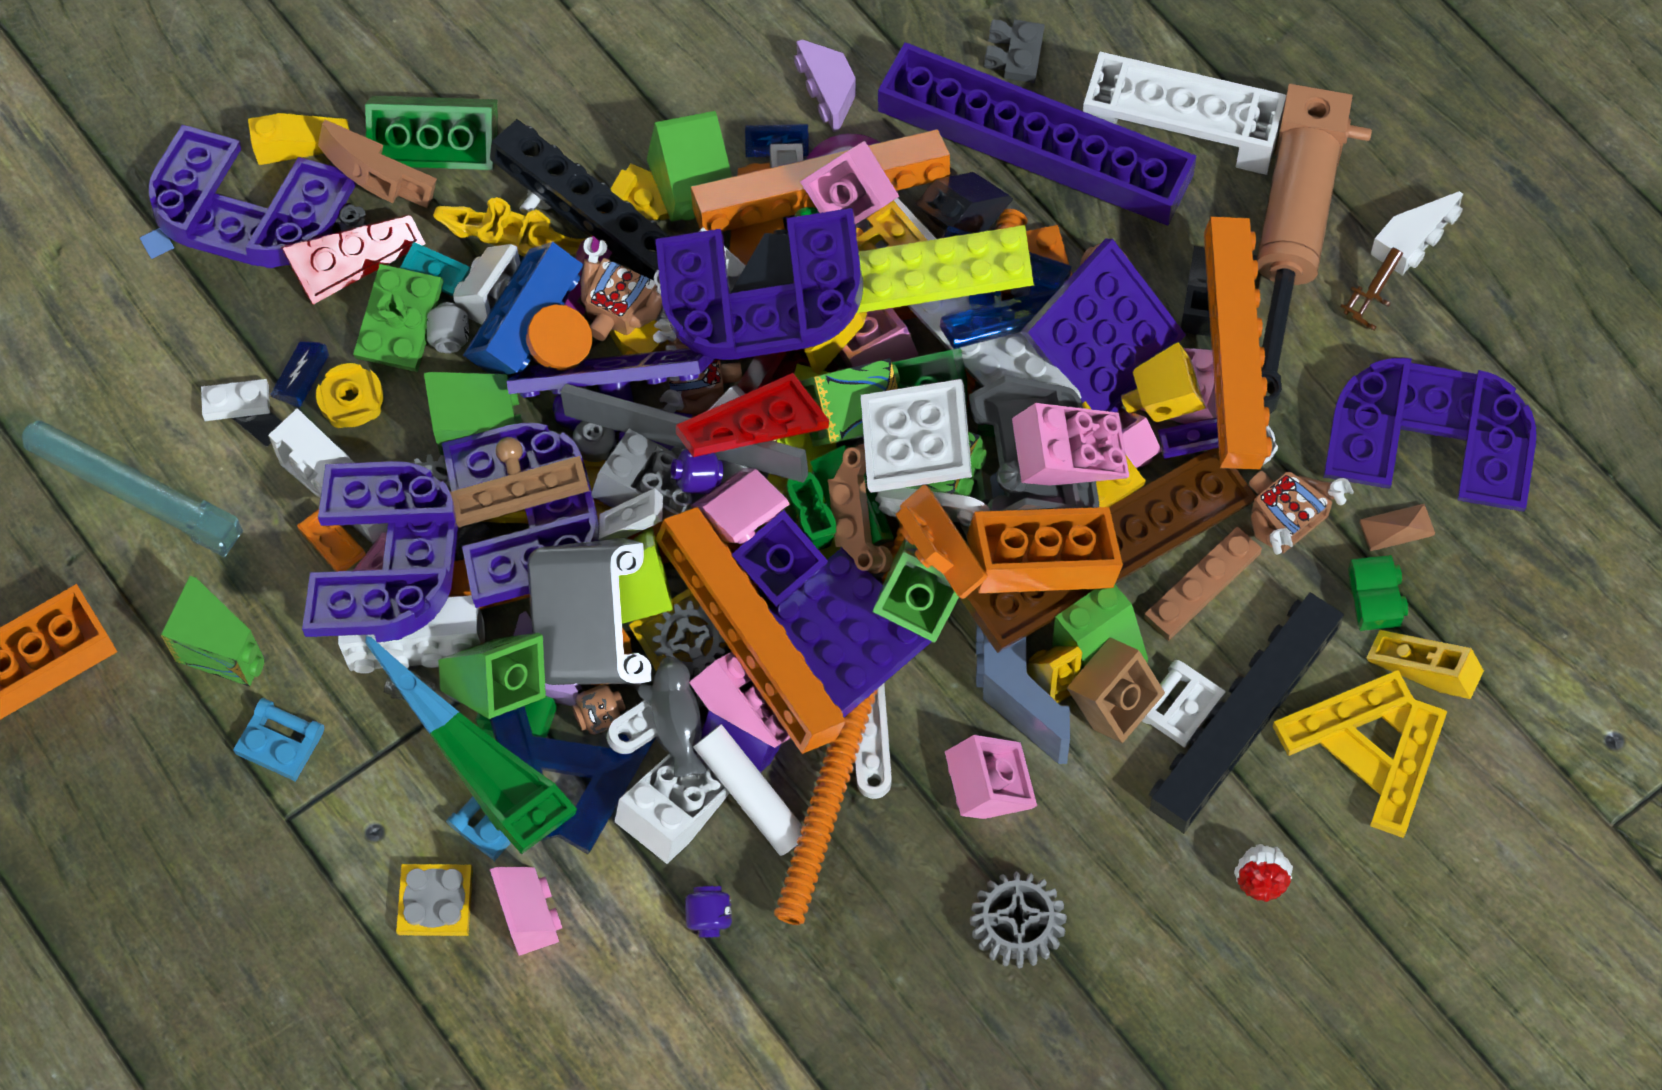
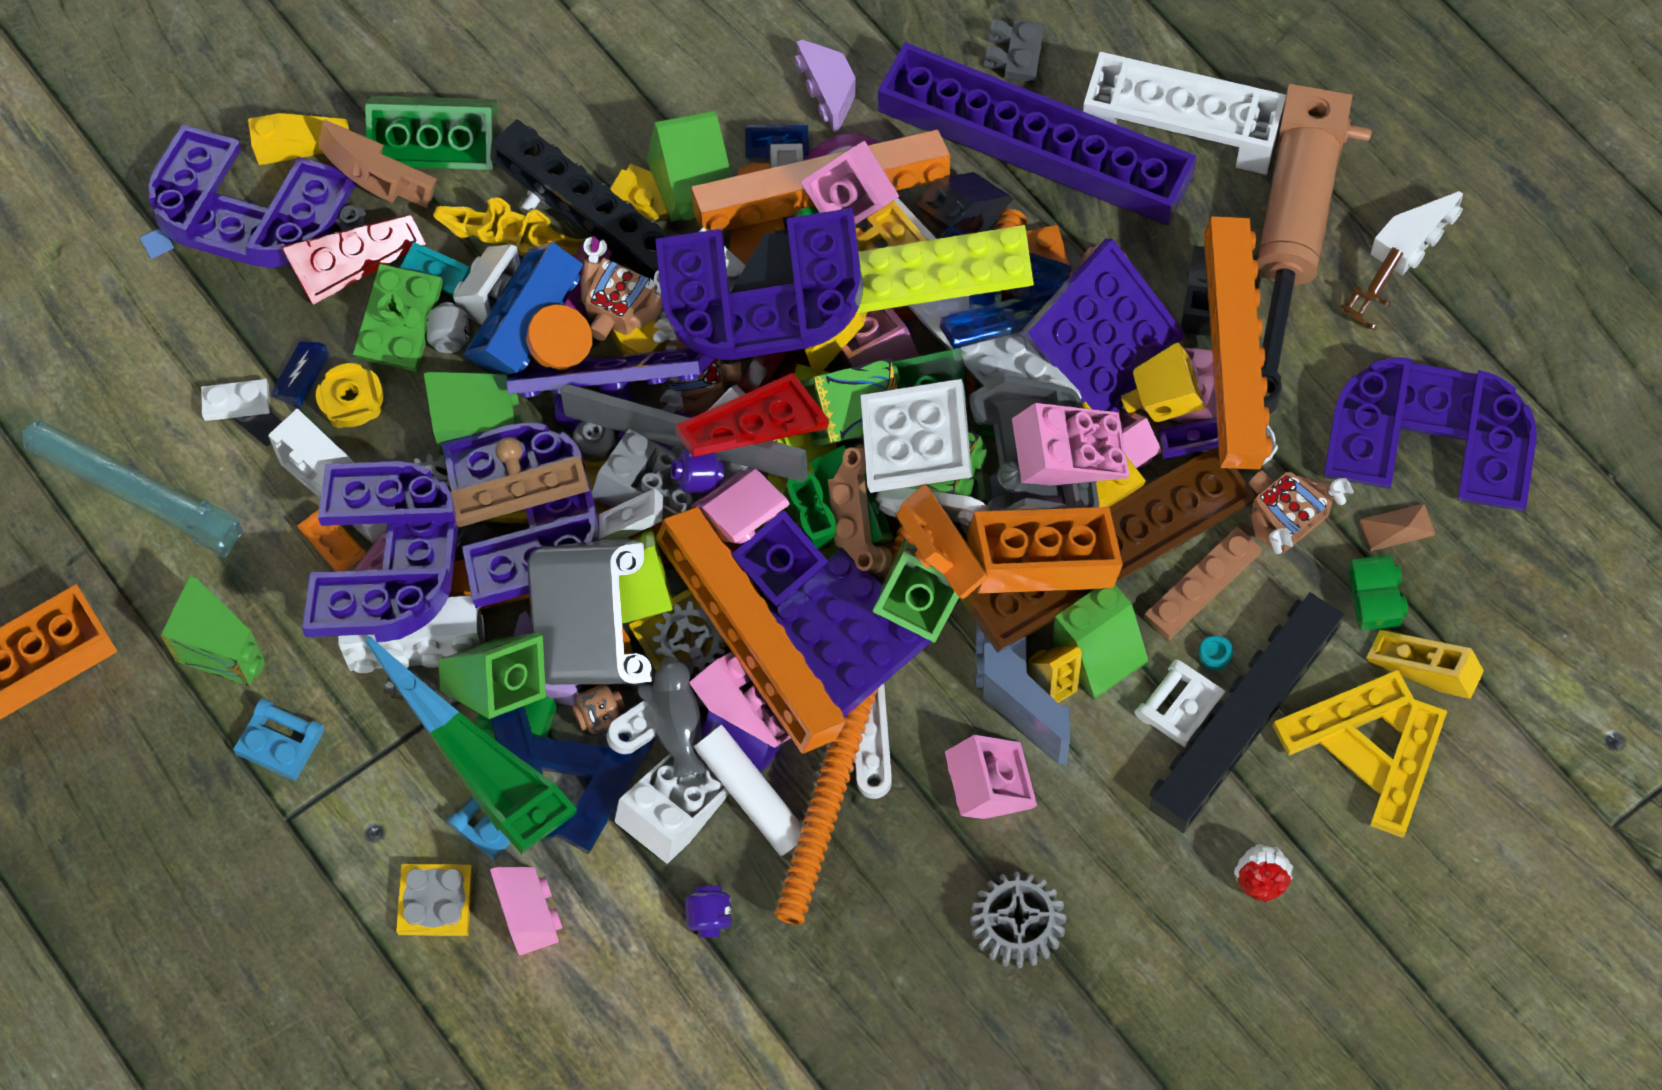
(1116, 690): medium nougat brick -> none
(1215, 653): none -> teal tile

